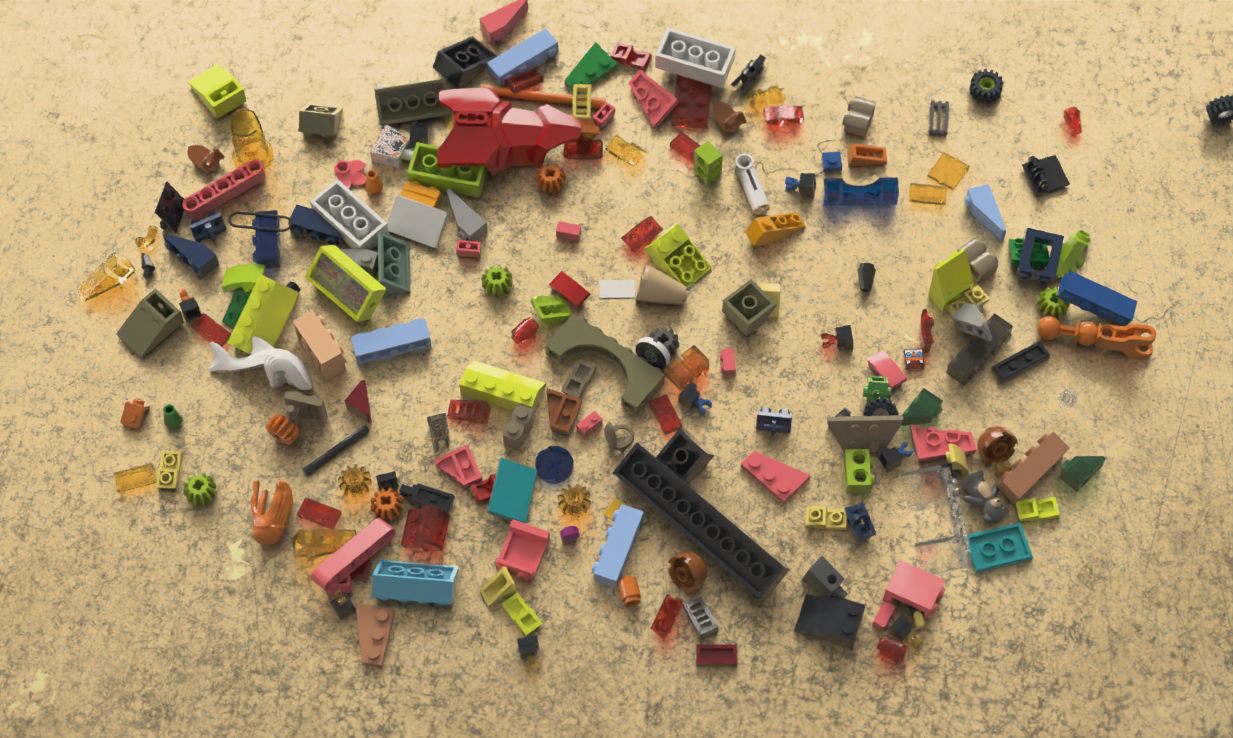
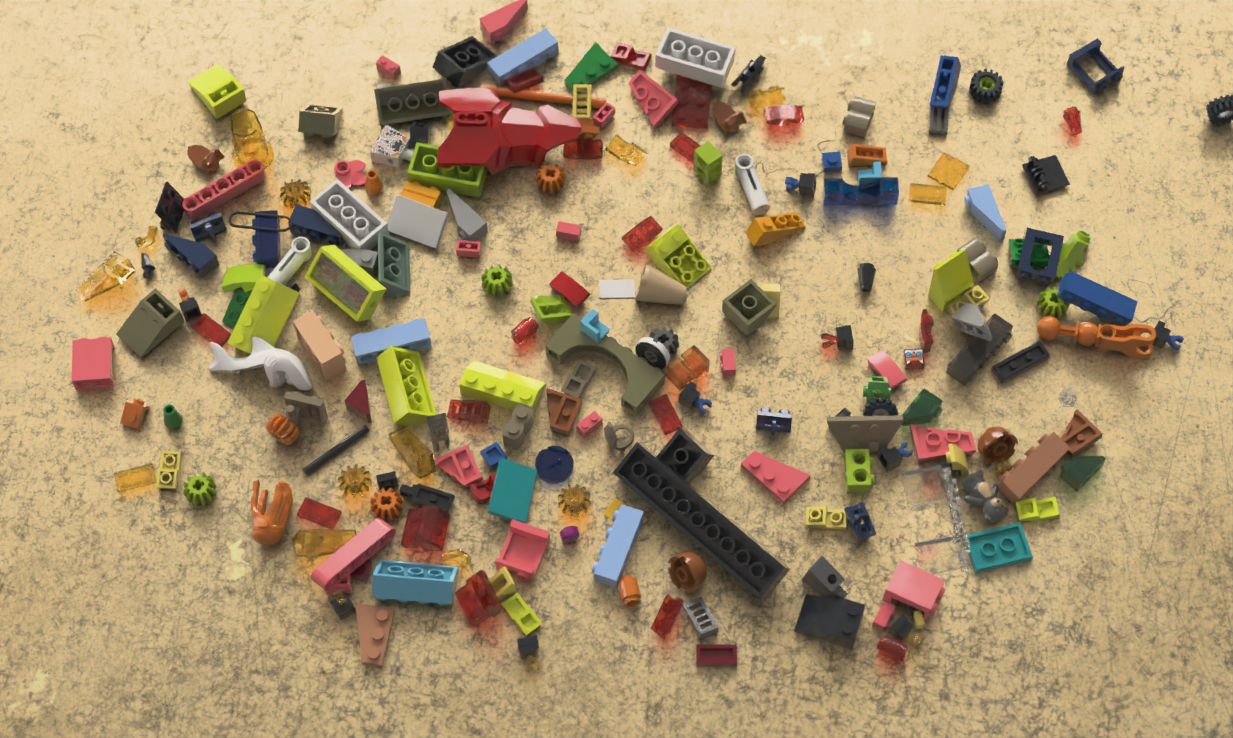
(92, 363): none -> coral panel
(292, 260): none -> white piece
(295, 193): none -> clear yellow gear
(388, 67): none -> coral piece
(405, 386): none -> neon yellow slope
(414, 452): none -> clear yellow slope
(457, 555): none -> clear yellow arm
(478, 599): none -> clear red brick
(493, 454): none -> blue plate
(593, 327): none -> medium azure panel
(869, 176): none -> medium azure panel
(945, 81): none -> blue slope
(1080, 434): none -> dark orange wing
(1092, 50): none -> dark blue panel
(1163, 336): none -> black piece

